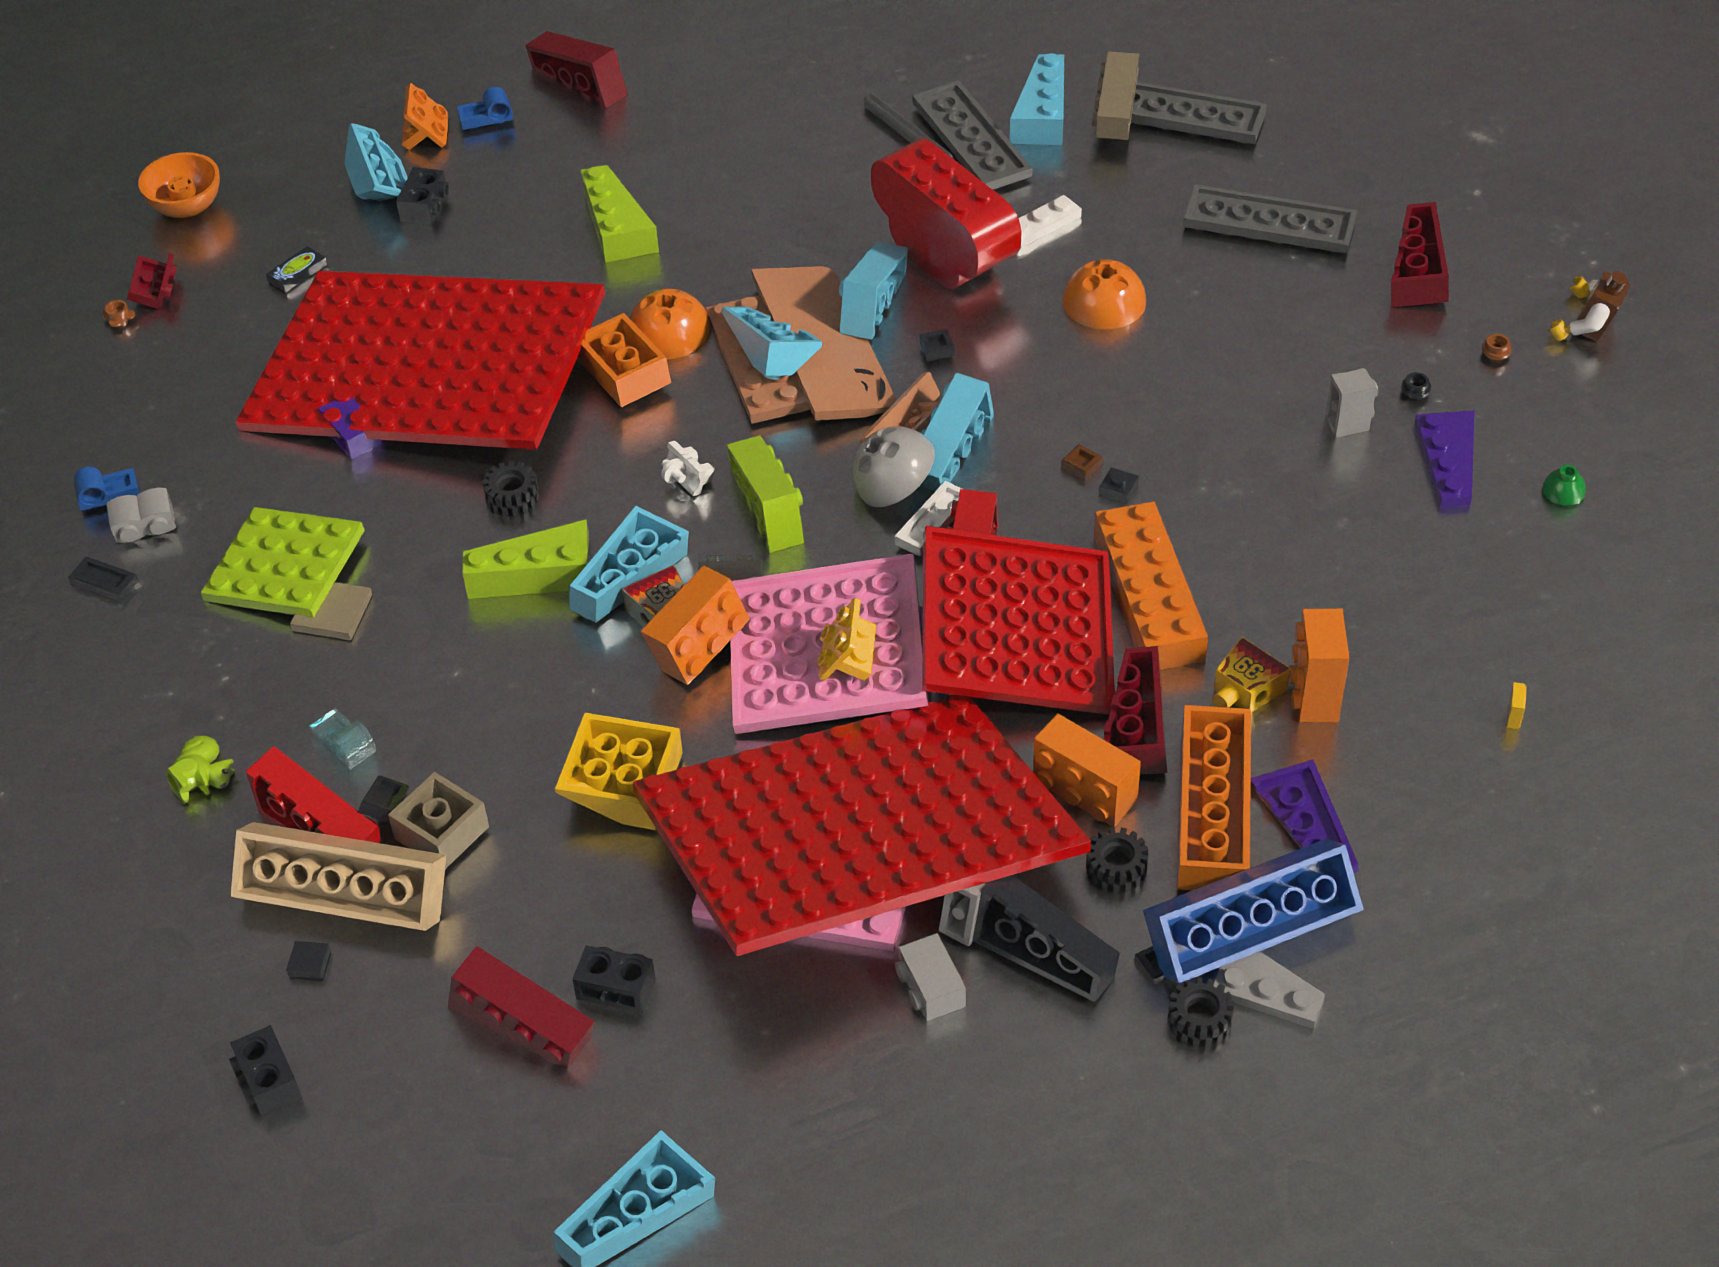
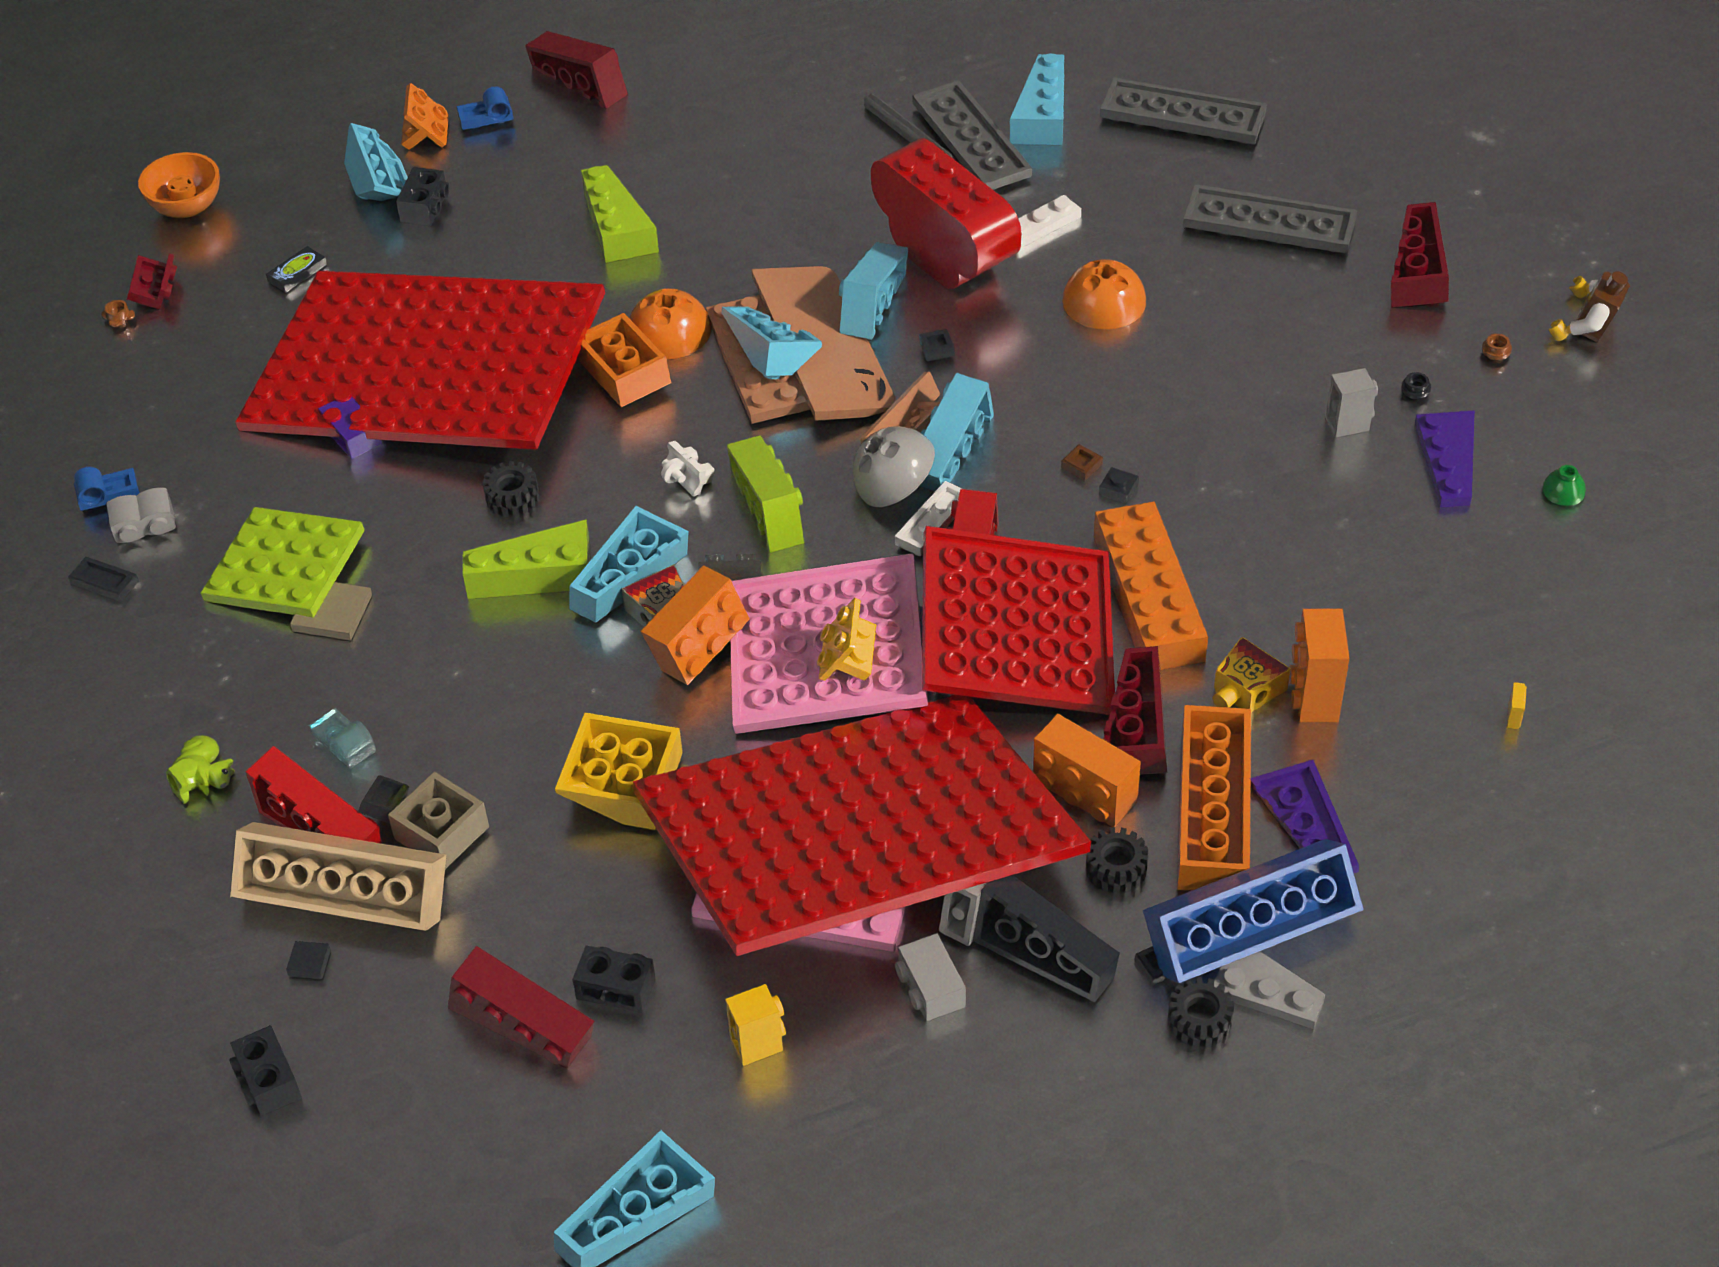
(755, 1024): none -> yellow brick
(1116, 95): dark tan brick -> none

